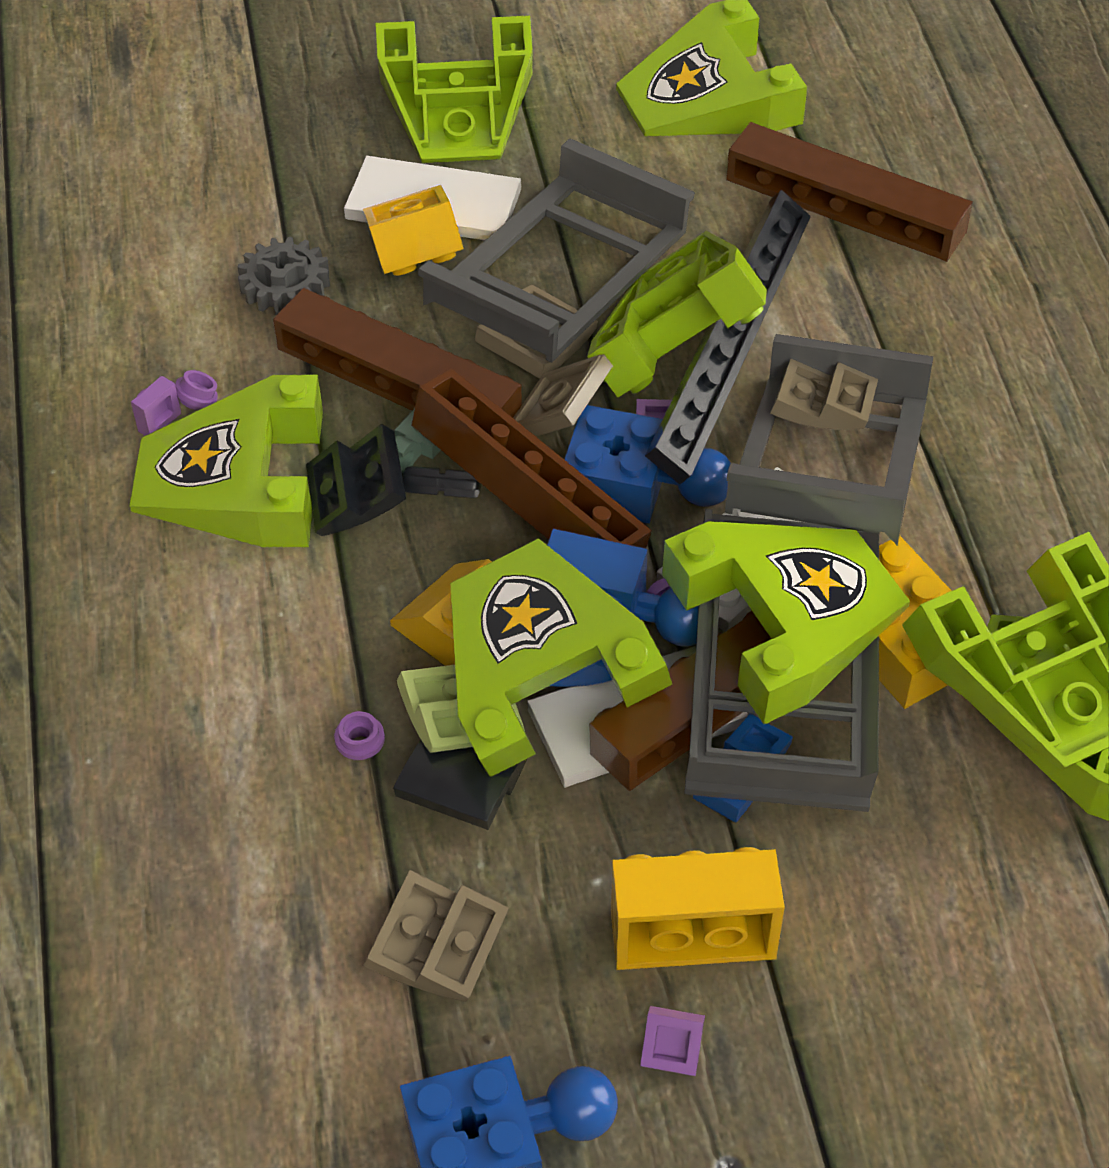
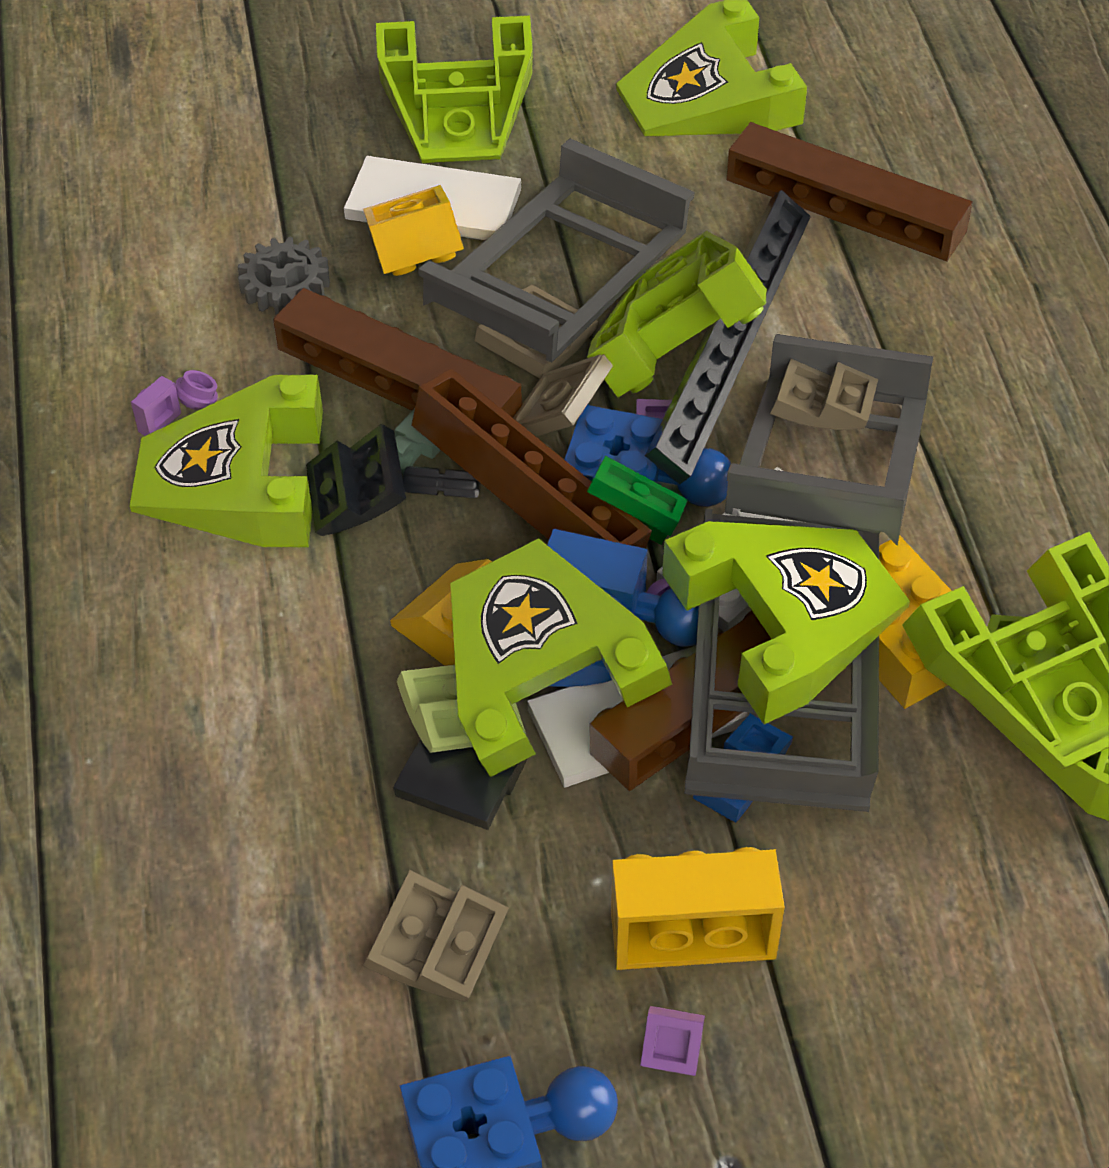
(357, 725): medium lavender plate -> none
(639, 497): none -> green panel

